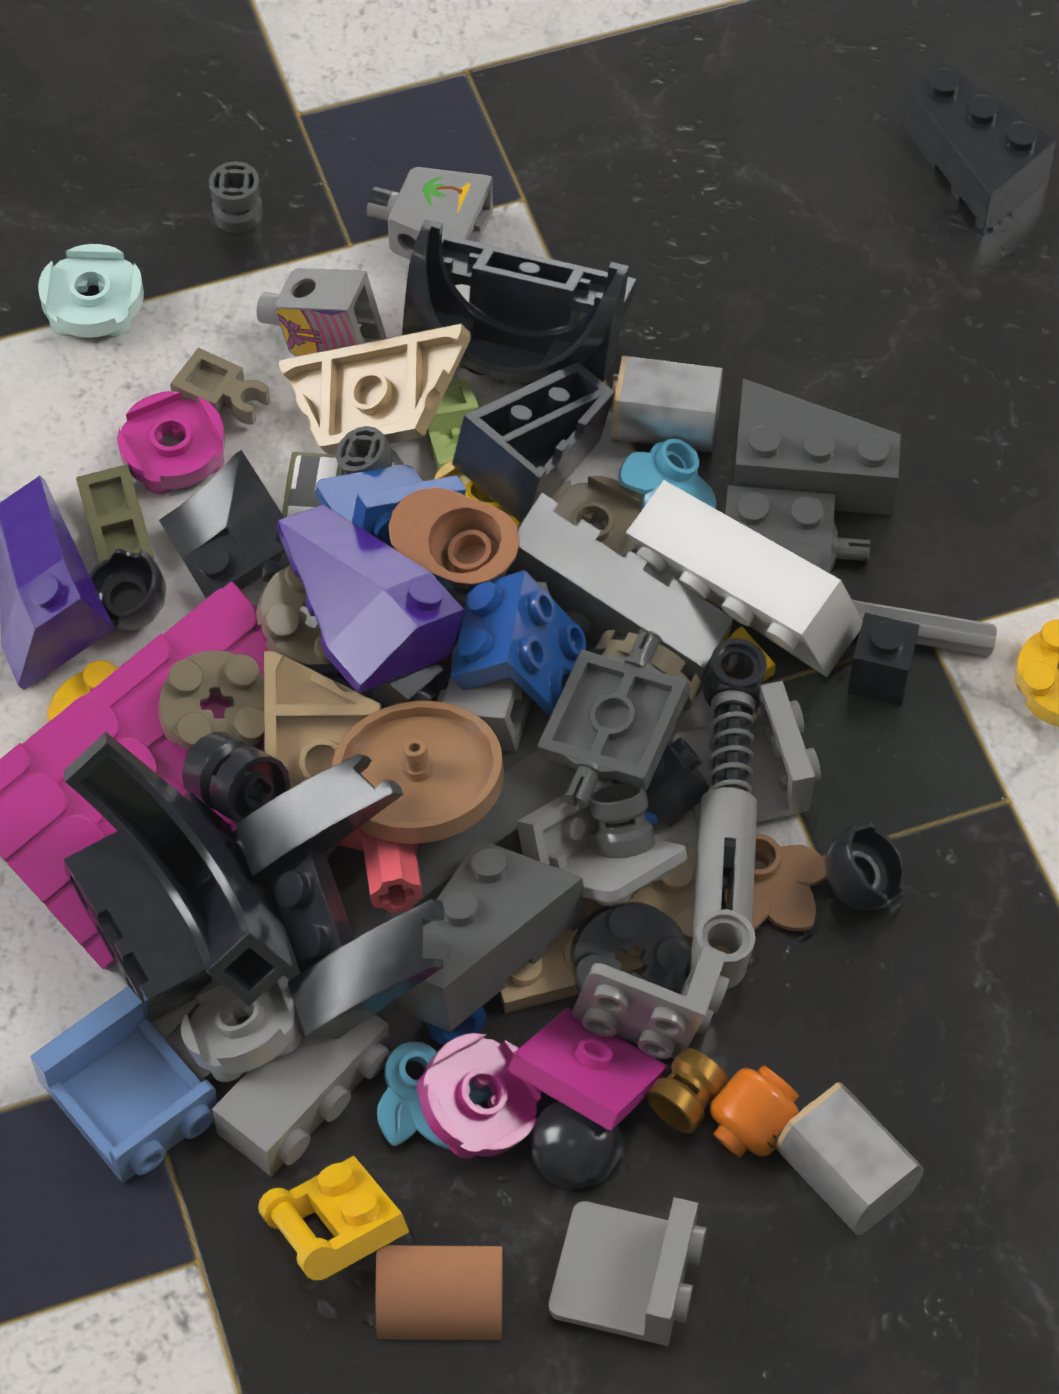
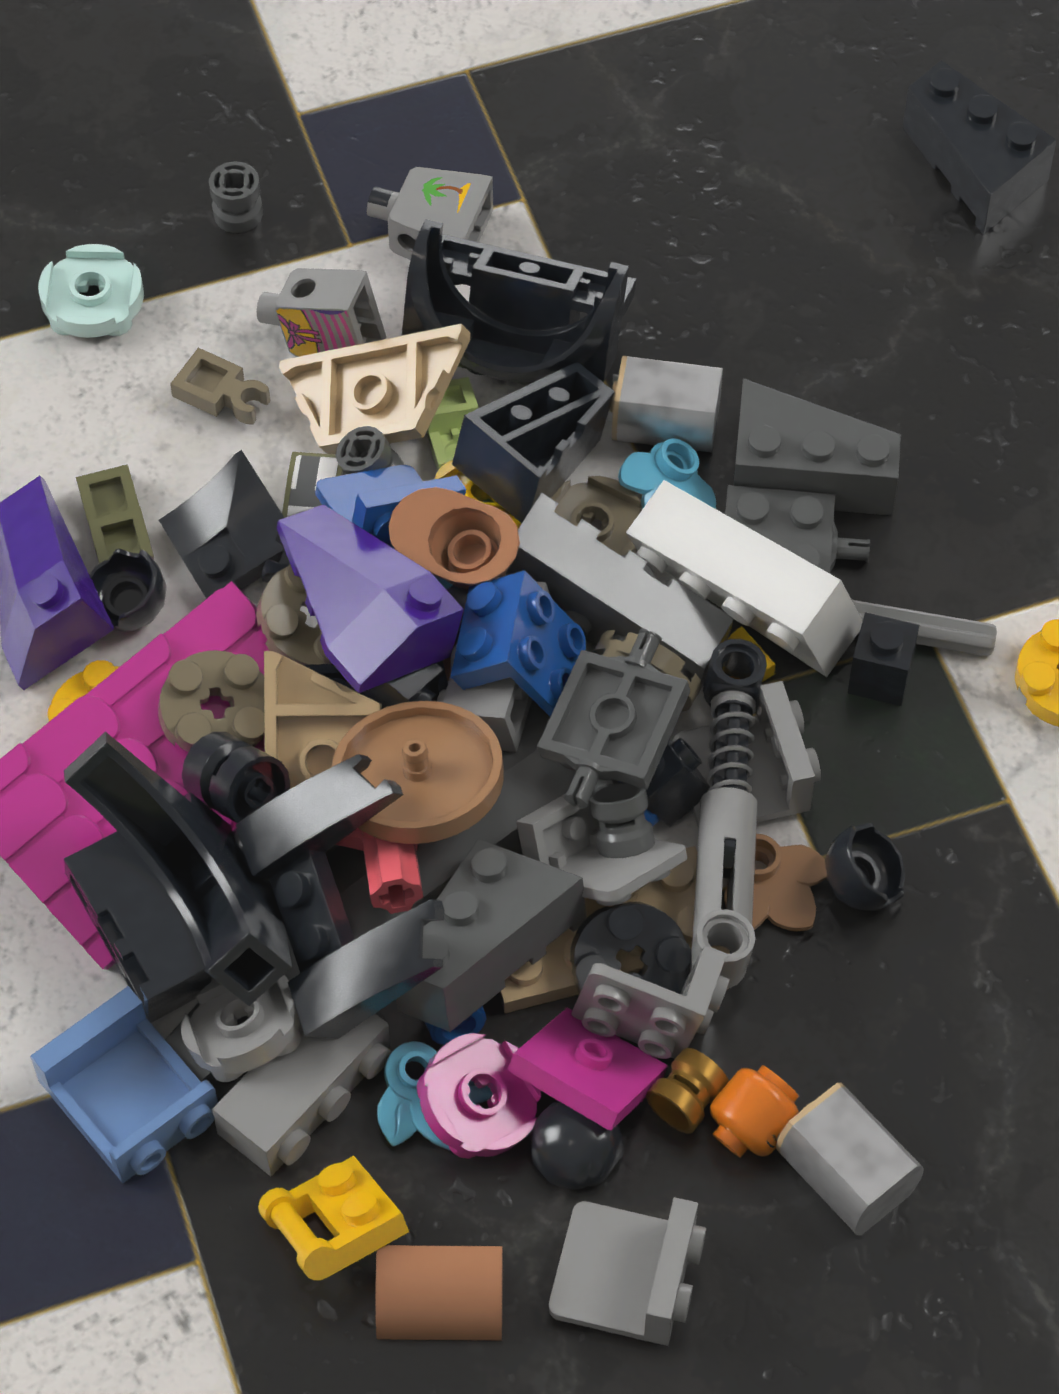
(176, 466): dark pink plate -> none

